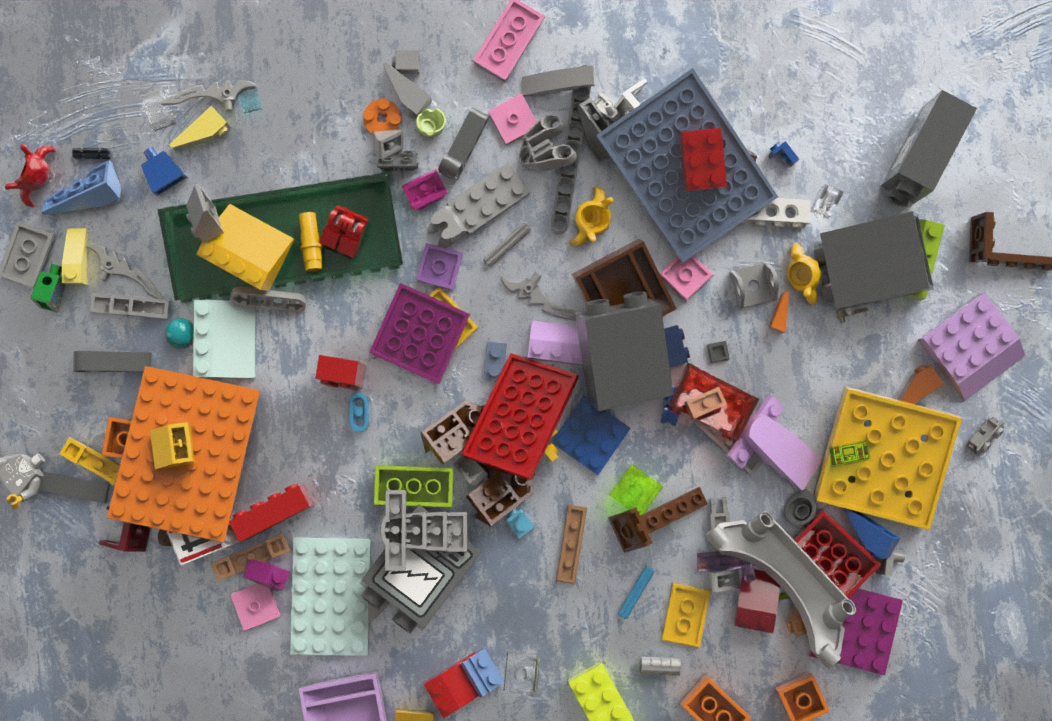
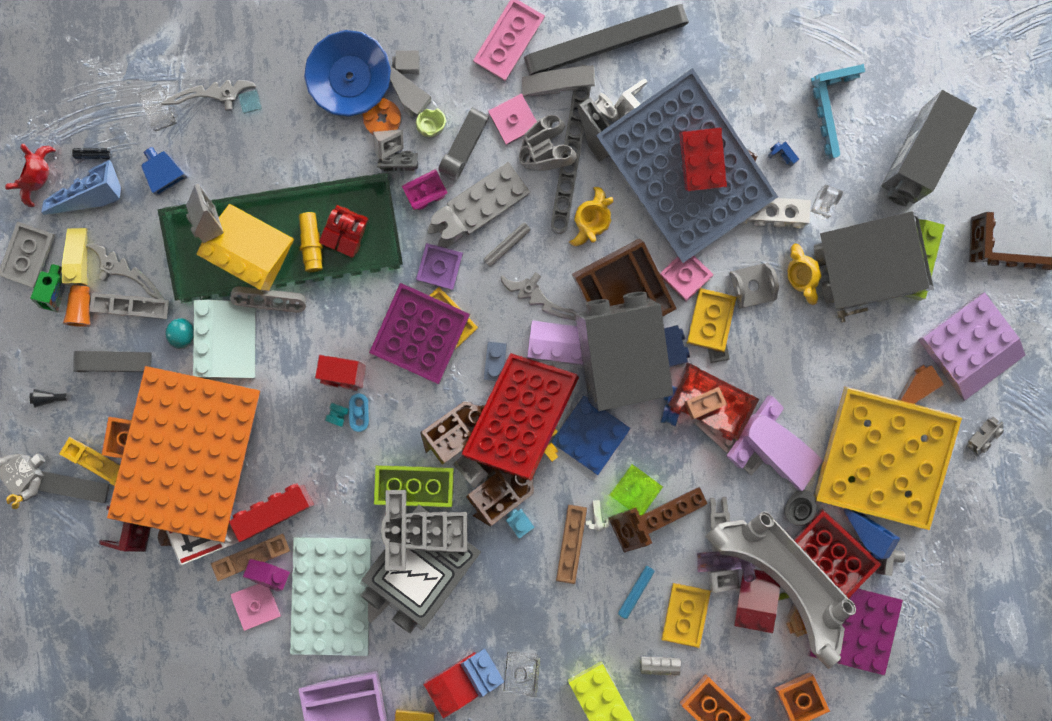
(41, 398): none -> black cone
(78, 307): none -> orange plant
(172, 446): yellow slope -> none
(203, 129): light yellow slope -> none
(335, 59): none -> blue dish
(336, 414): none -> teal wheel
(598, 526): none -> white piece
(606, 39): none -> dark grey beam
(711, 320): none -> yellow tile
(779, 318): orange slope -> none
(824, 110): none -> medium azure bracket
(849, 453): clear neon green tile -> none

